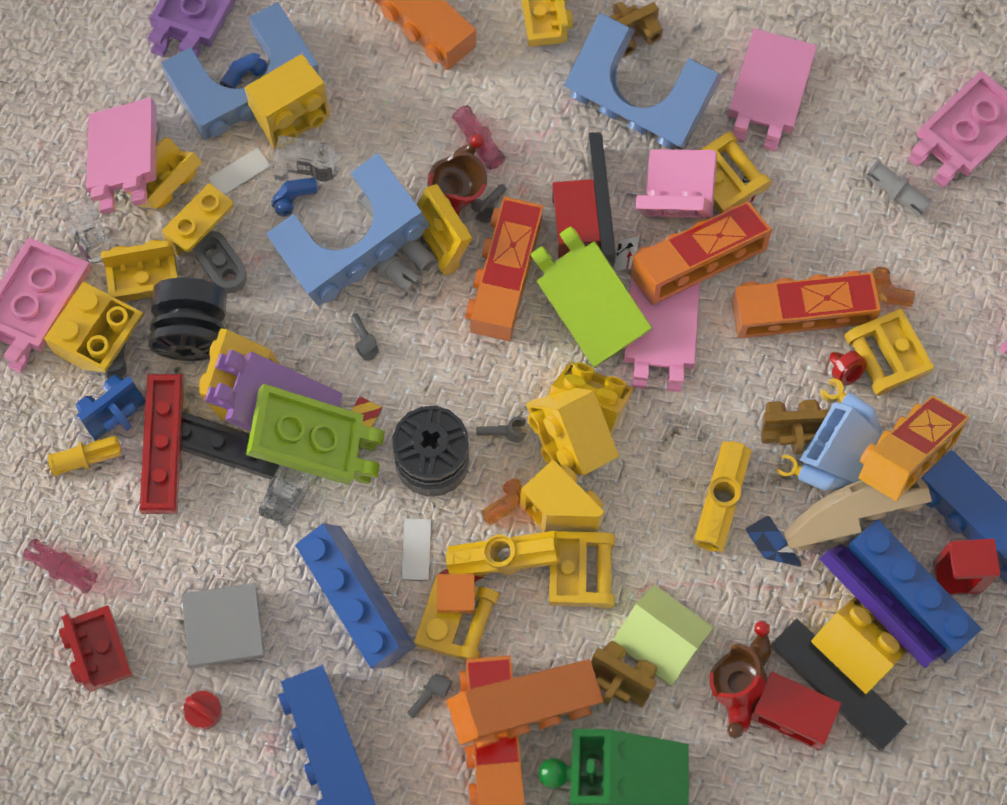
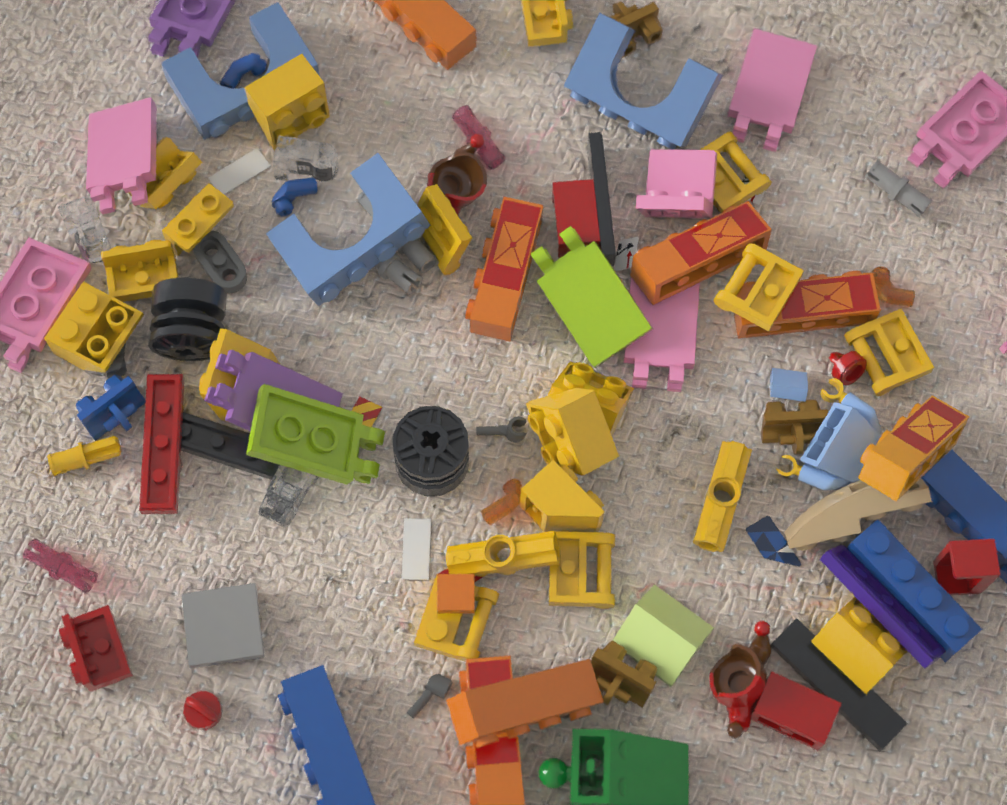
(355, 596): blue brick -> none
(367, 345): dark grey hand -> none
(485, 207): dark grey hand -> none
(769, 291): none -> yellow plate
(788, 384): none -> light blue tile

